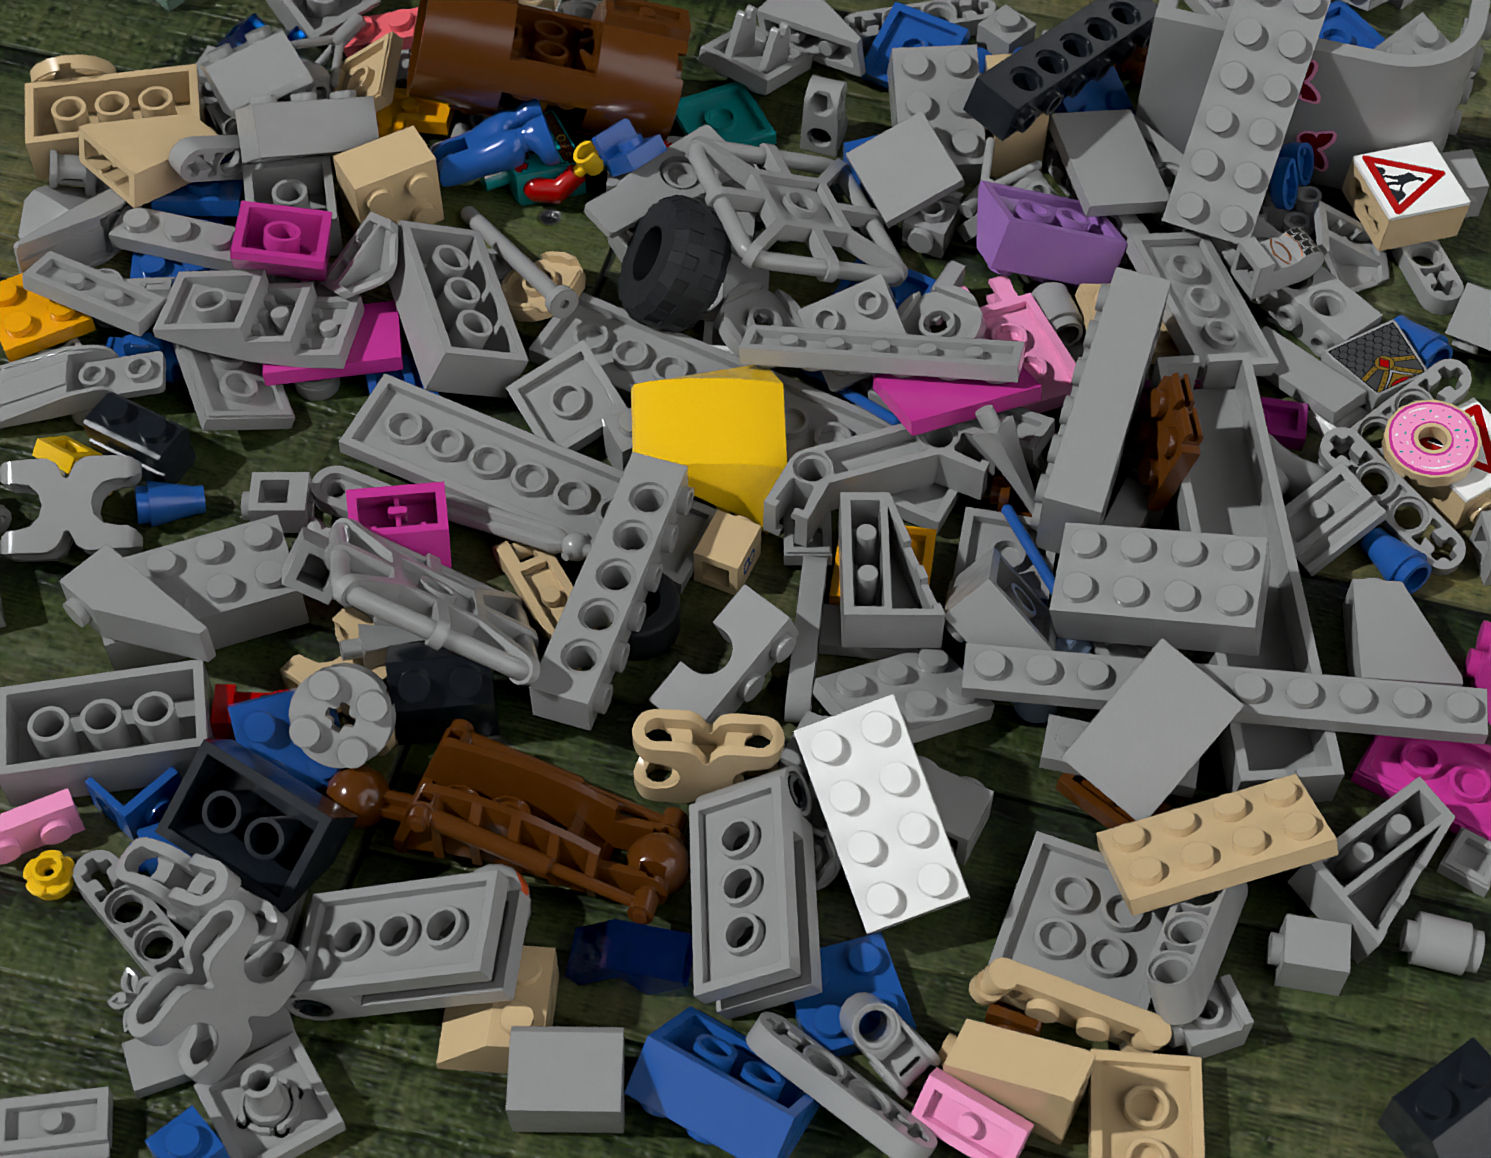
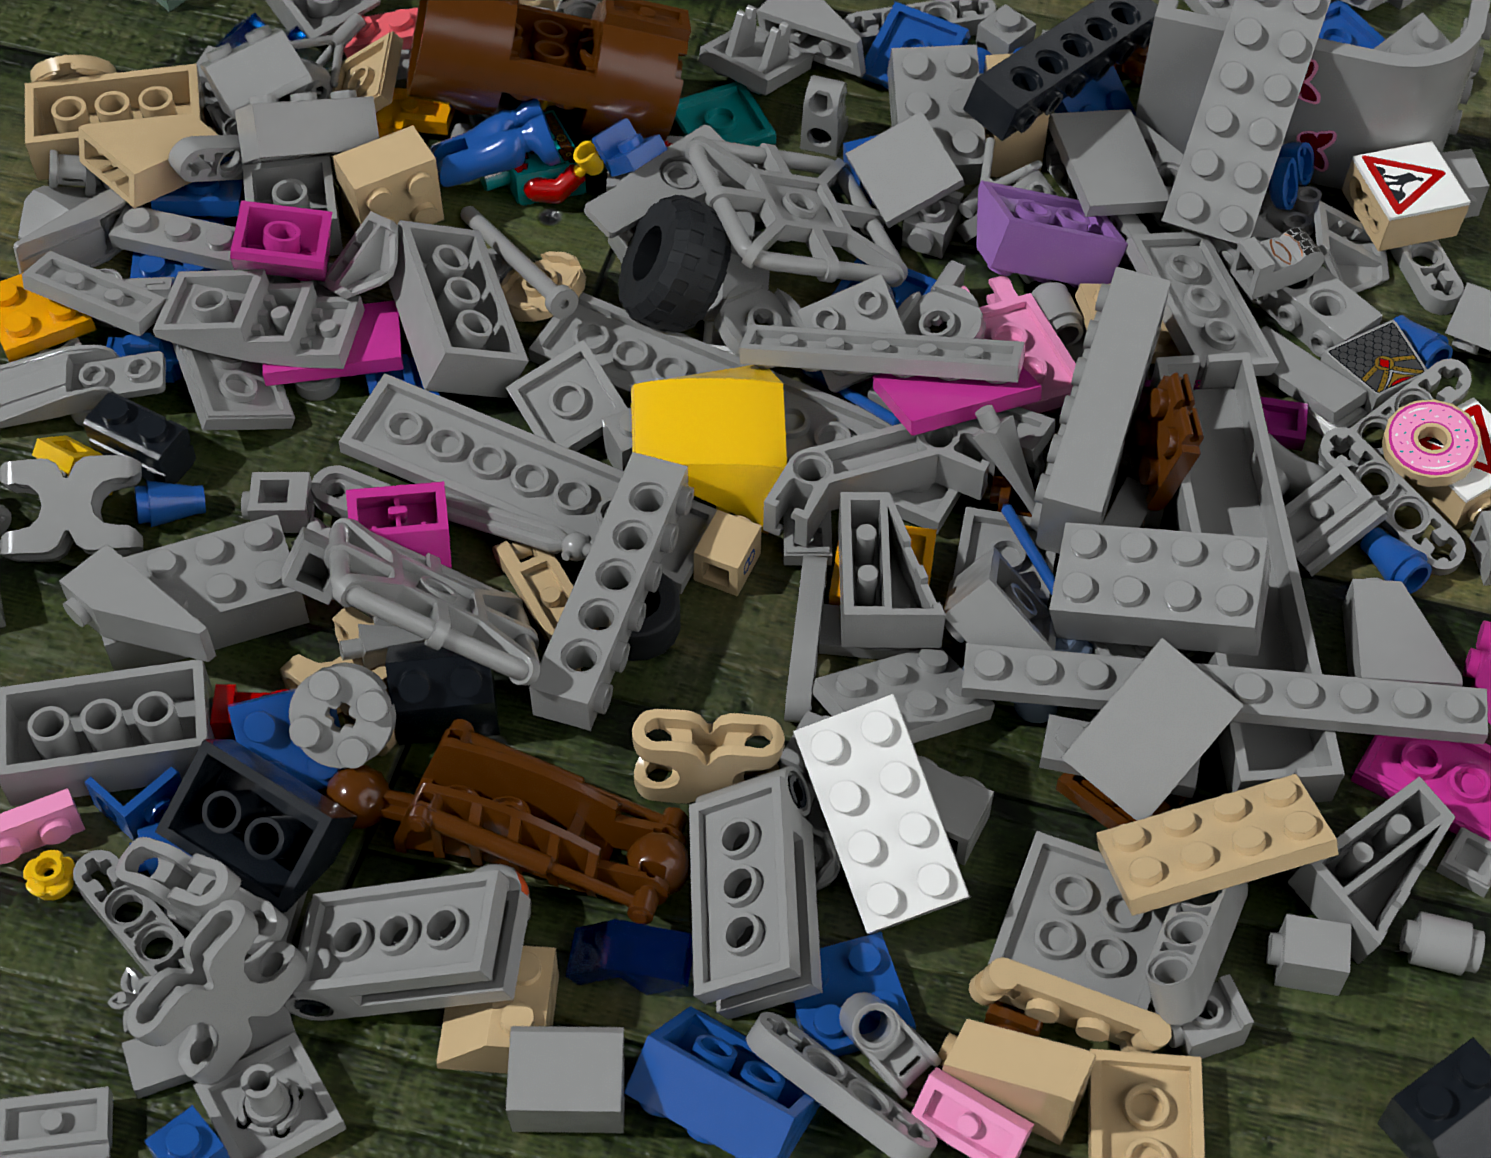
(759, 640): light grey arch -> none

